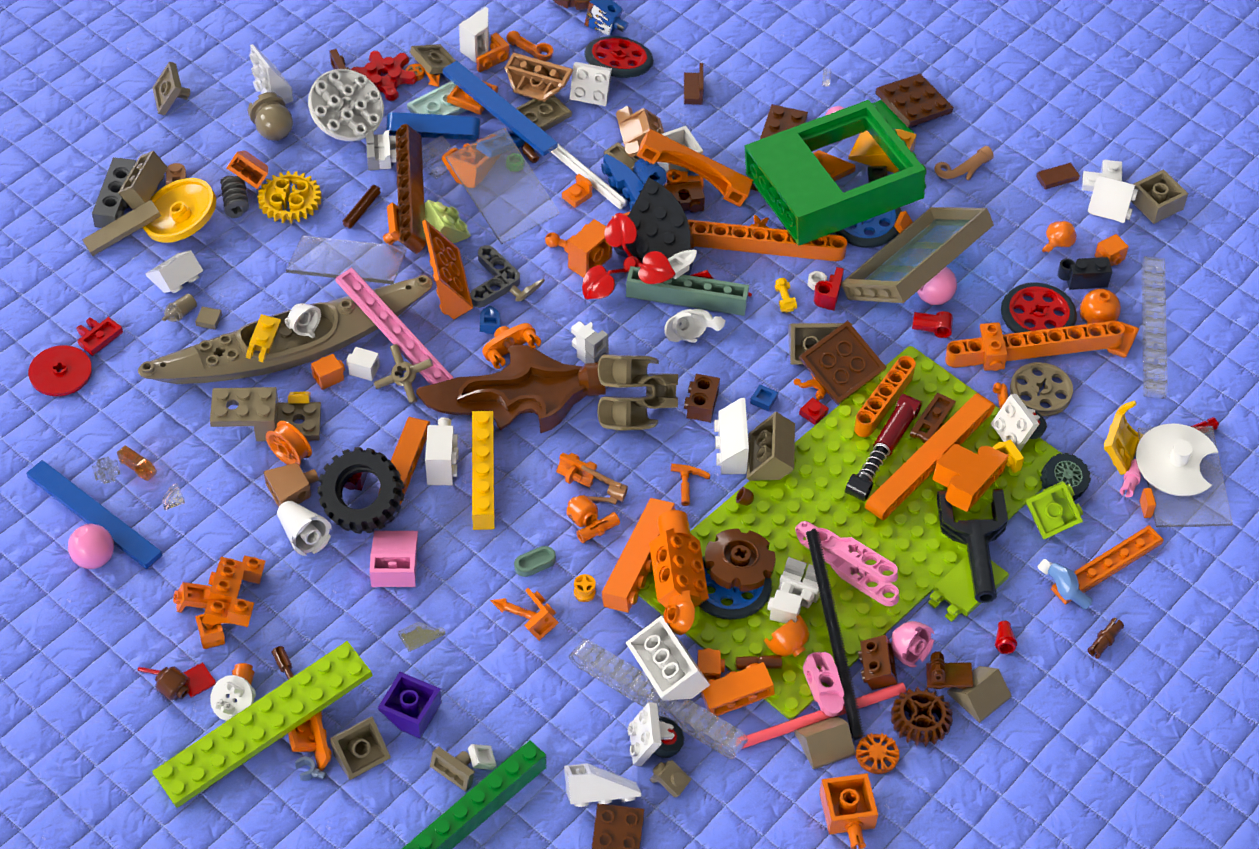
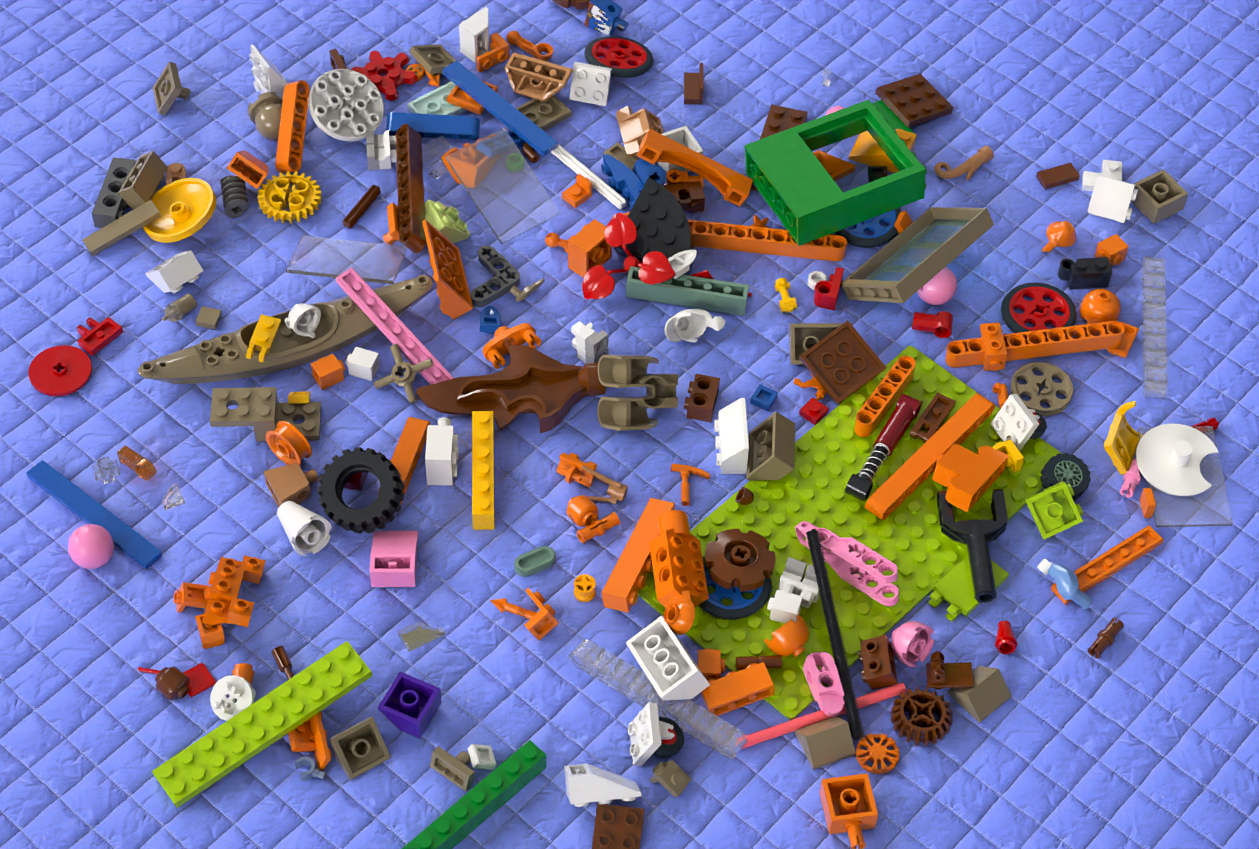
(292, 127): none -> orange beam

